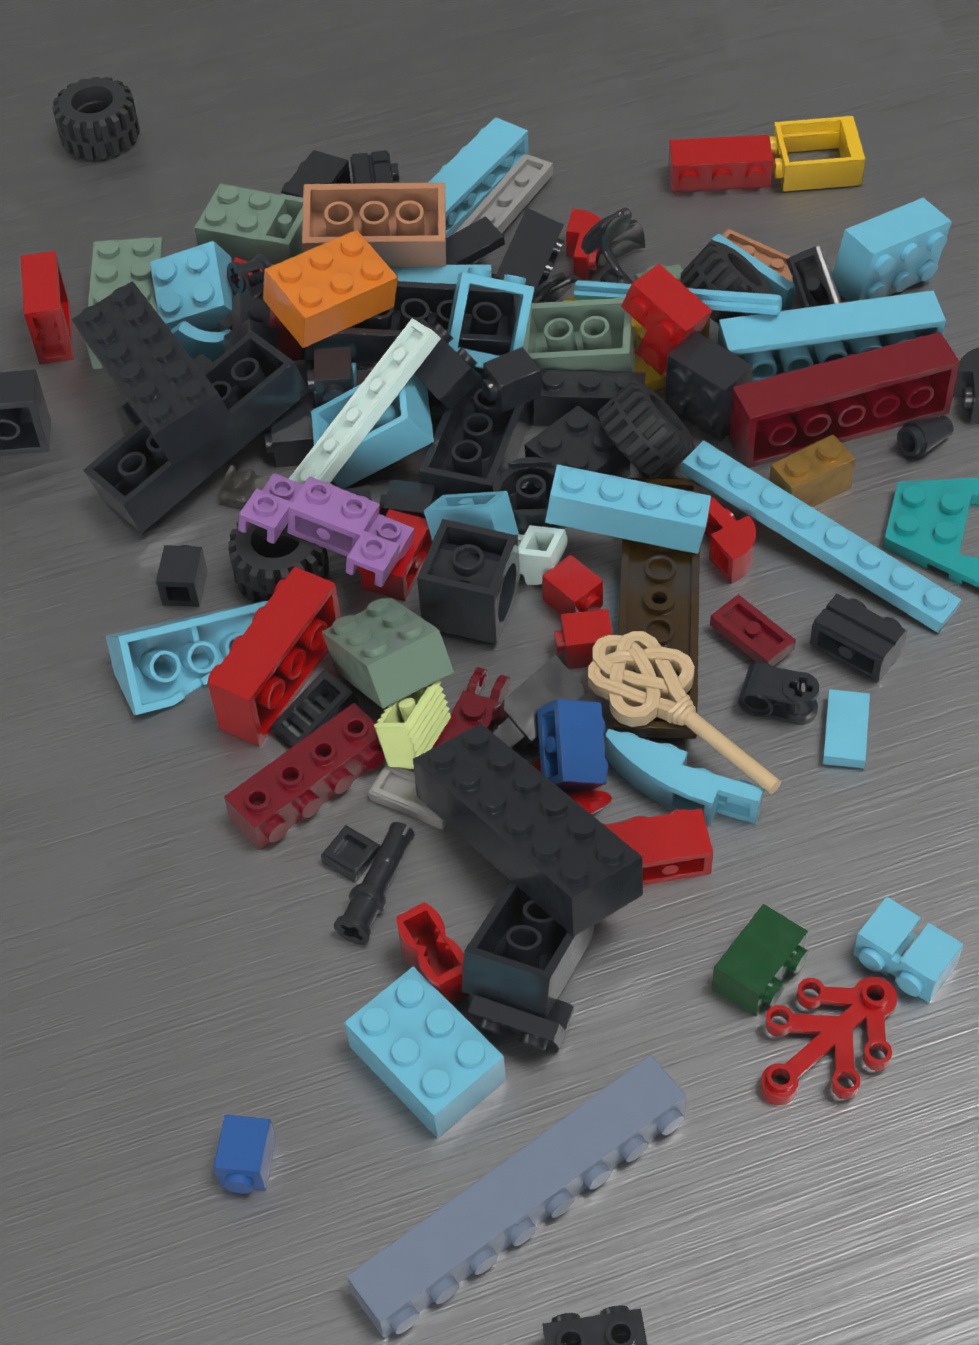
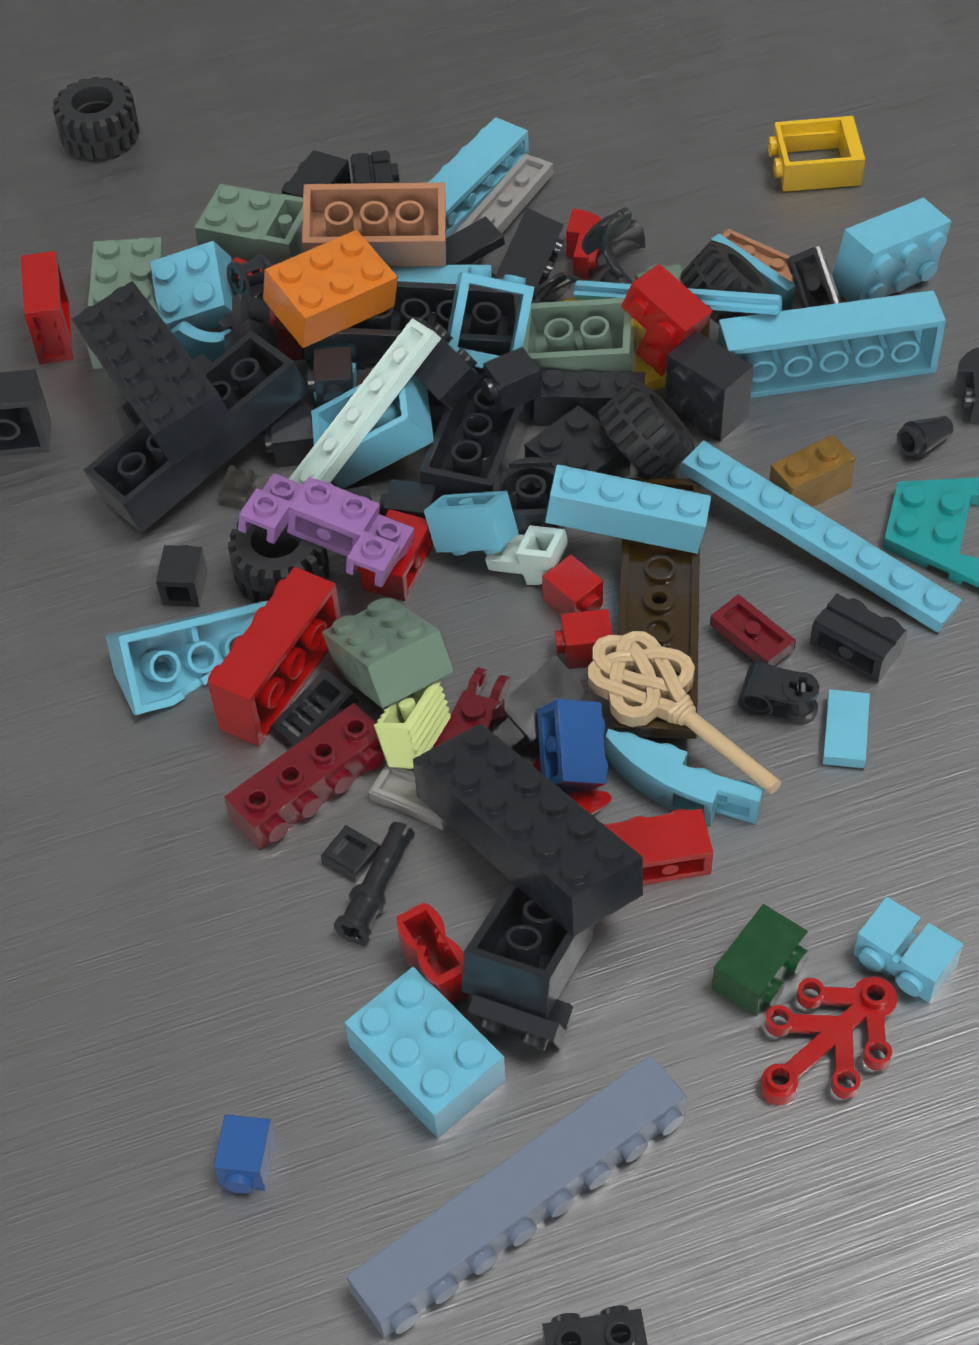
(469, 580): black brick -> none
(720, 163): red brick -> none
(730, 541): red brick -> none
(843, 399): dark red brick -> none

